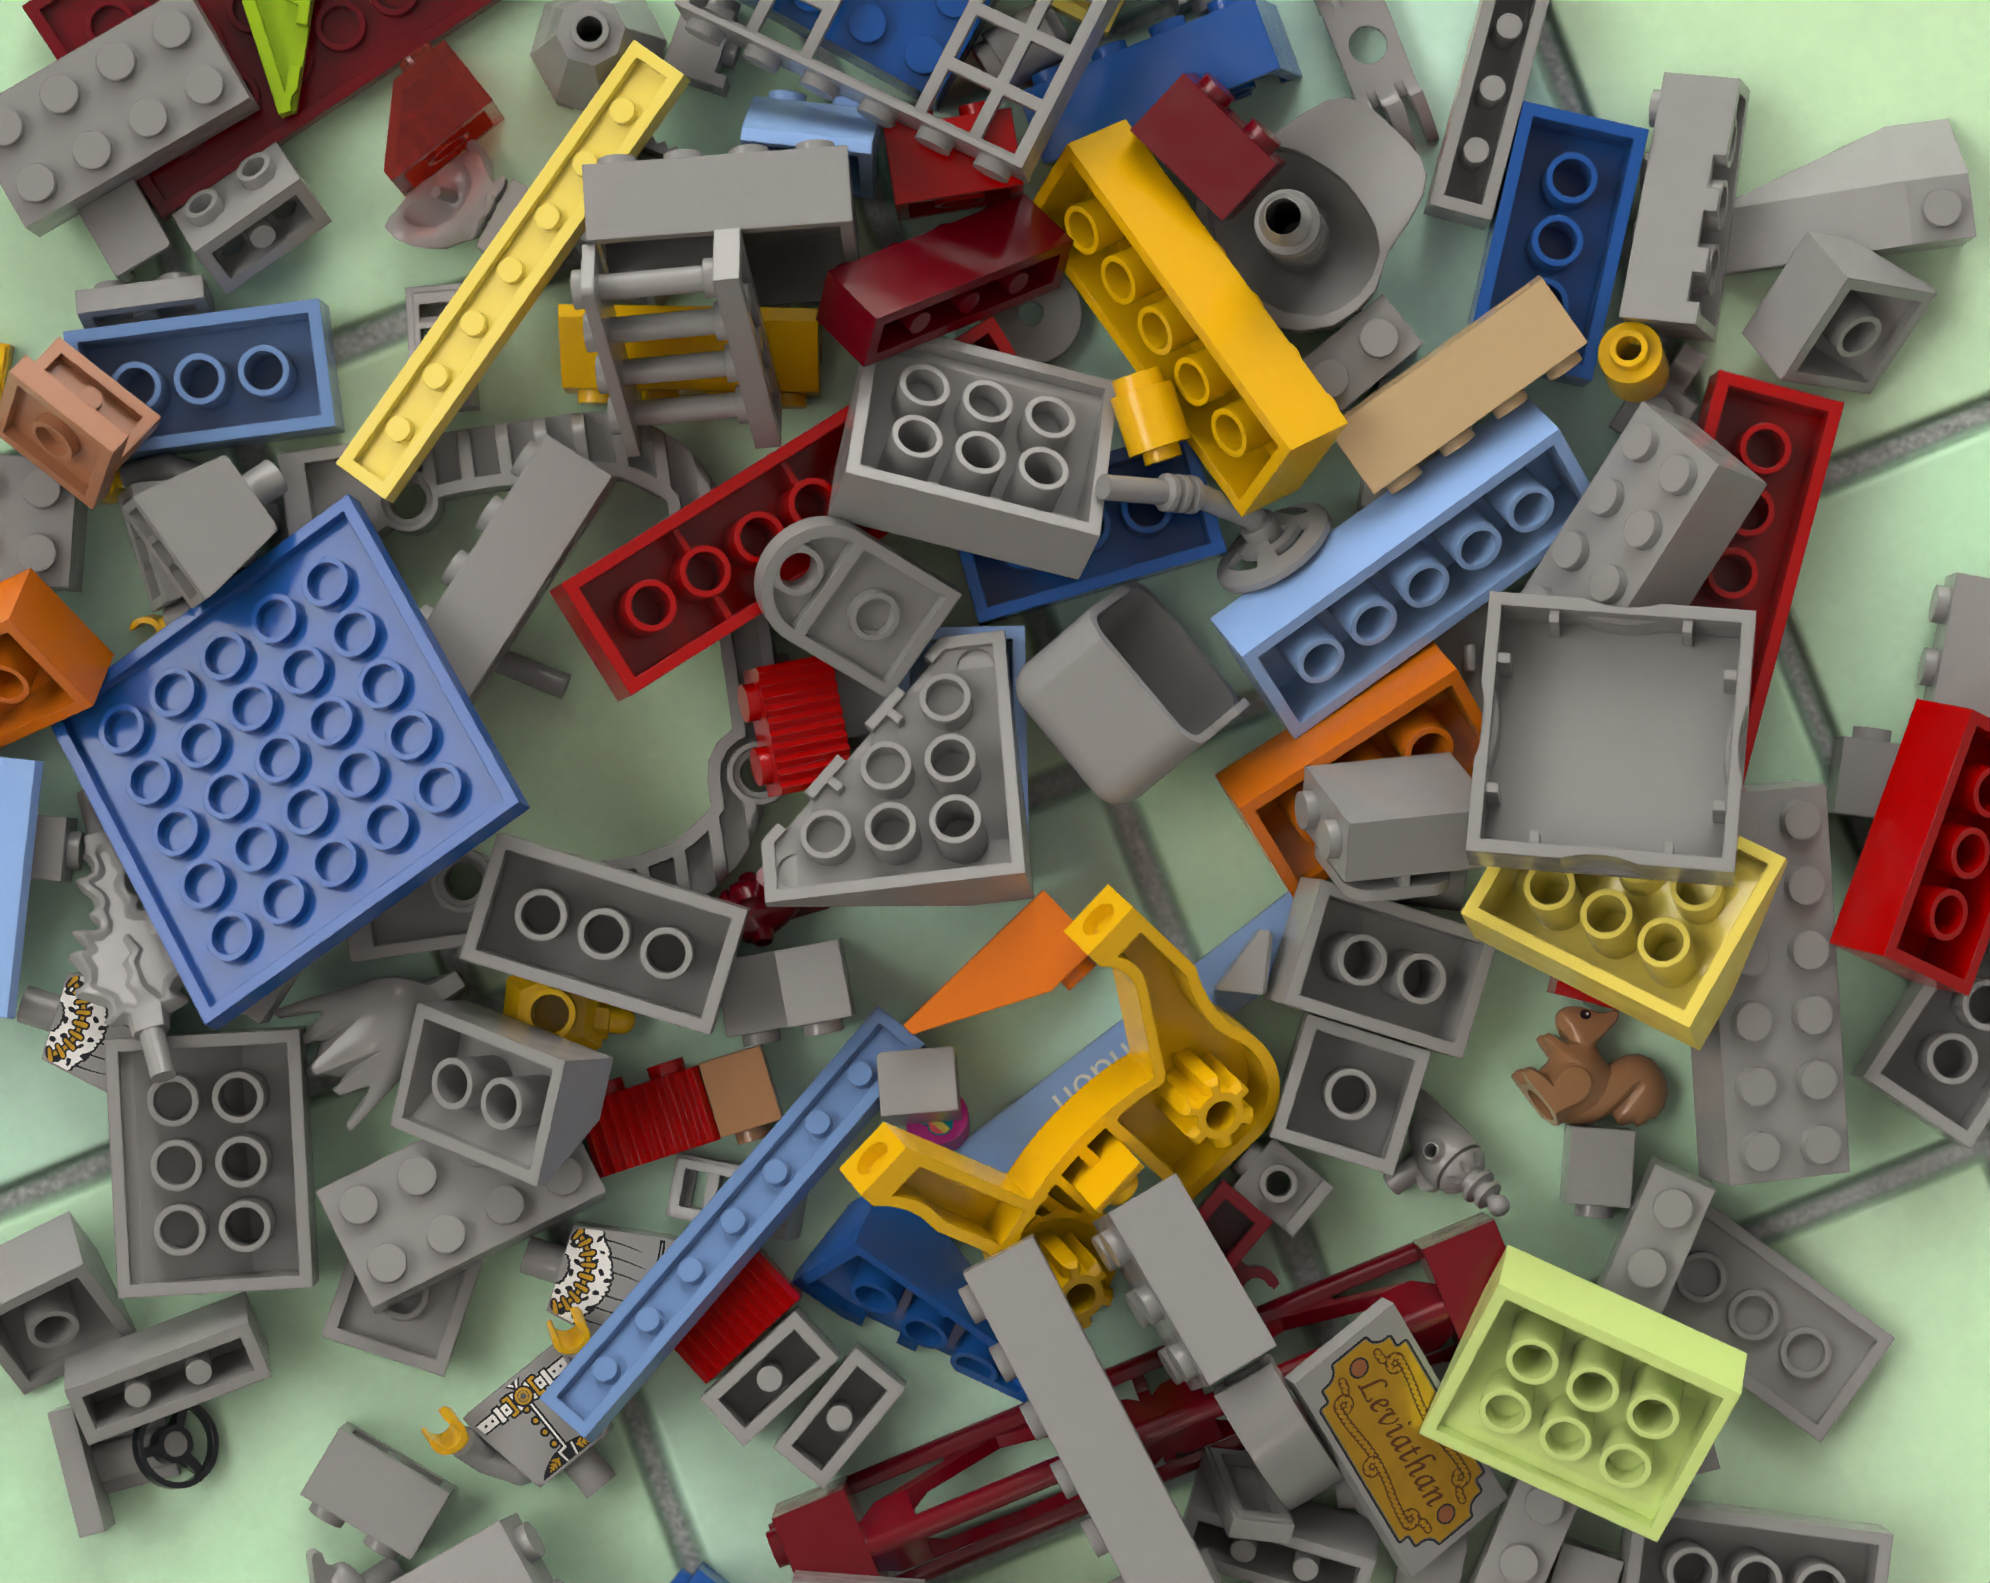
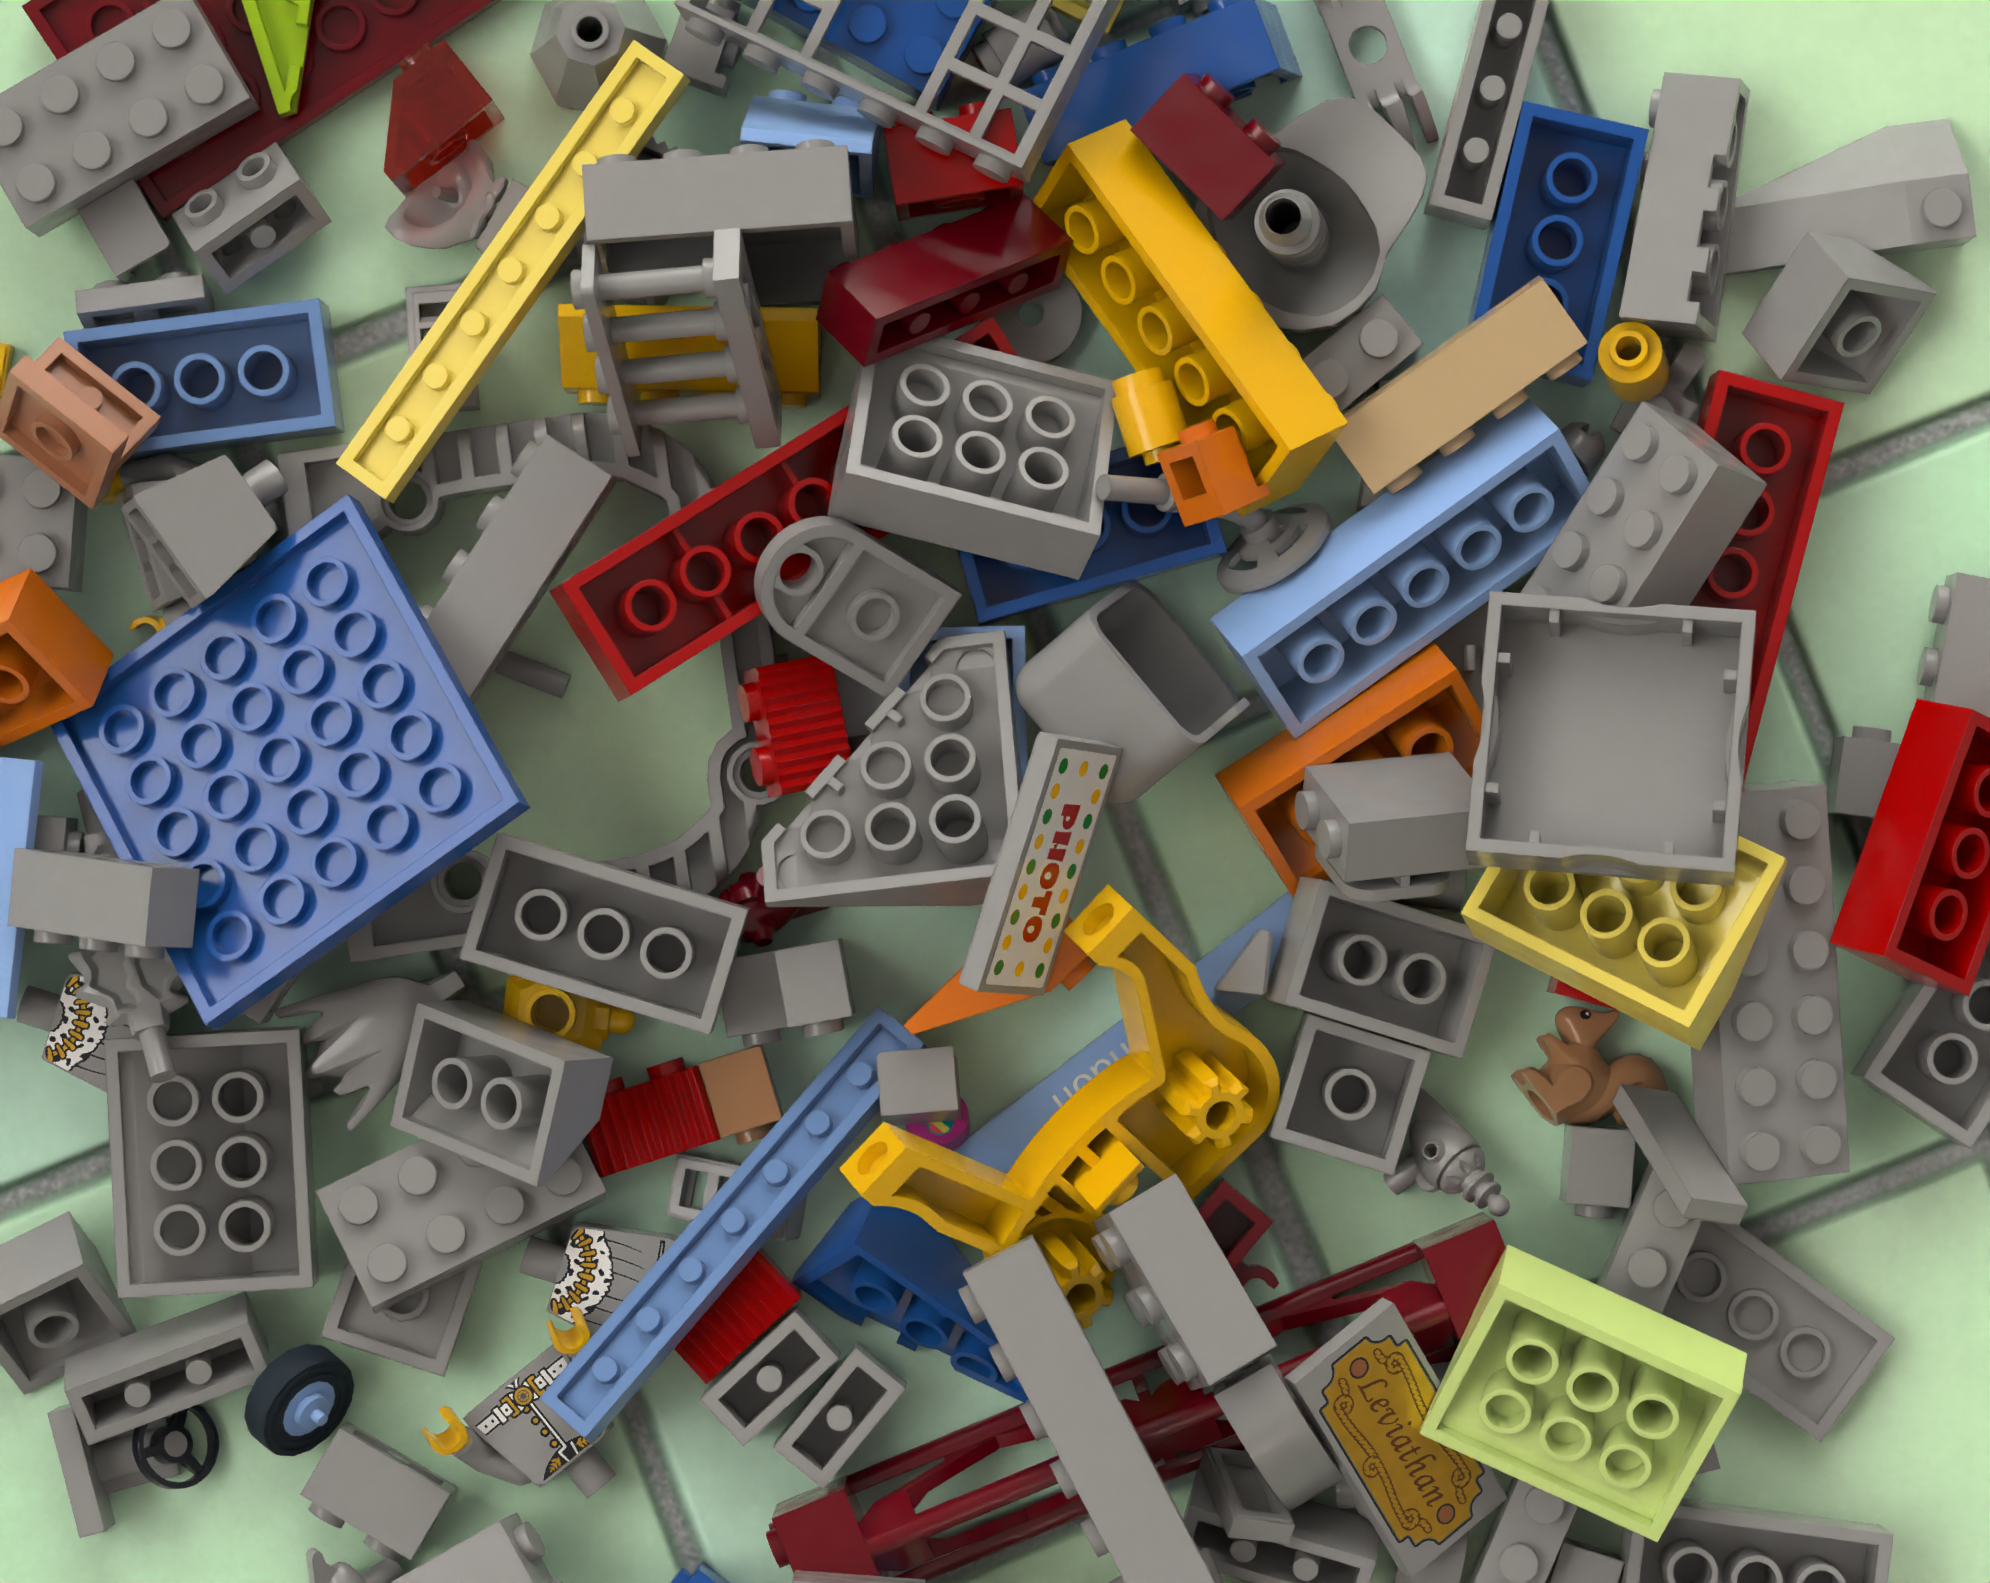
(103, 901): none -> light grey brick
(299, 1400): none -> black wheel
(1040, 865): none -> tile
(1209, 473): none -> orange brick
(1305, 1190): light grey brick -> none
(1586, 448): none -> light grey hinge
(1680, 1154): none -> light grey tile

